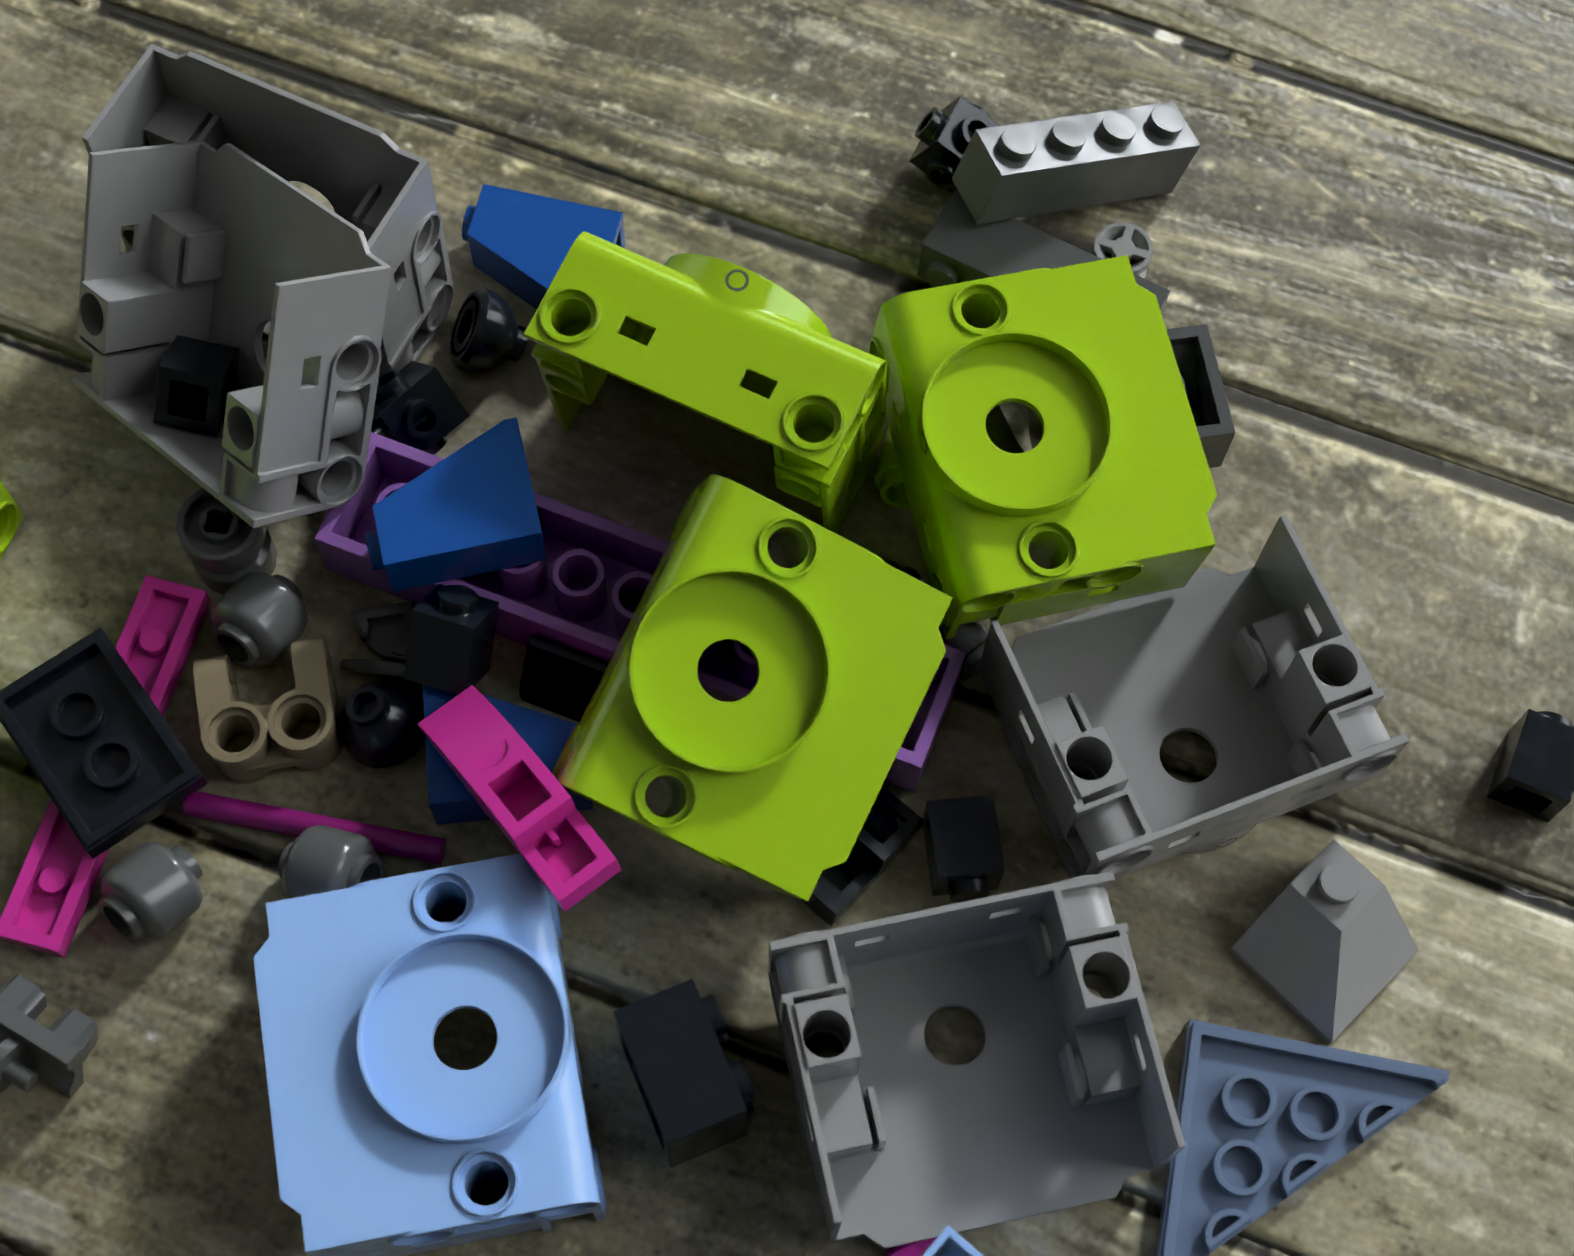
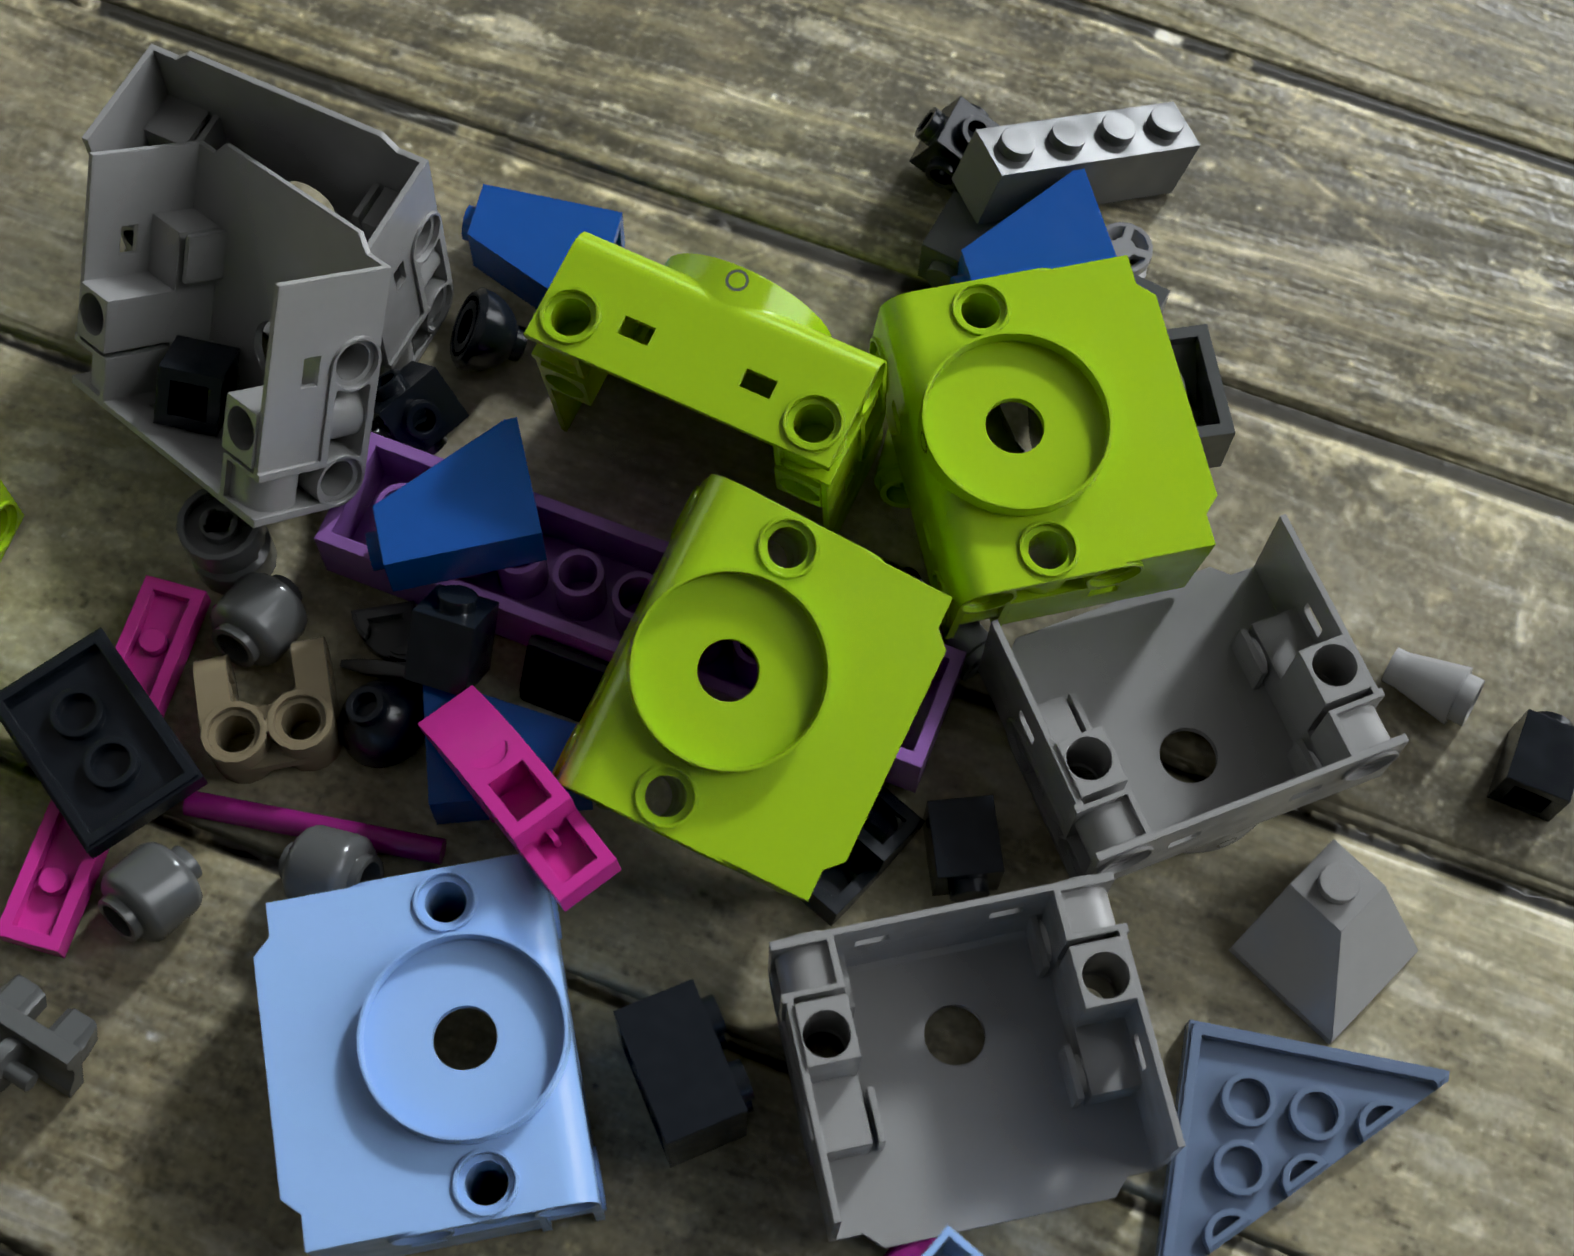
(1047, 232): none -> blue slope
(1435, 685): none -> light grey cone

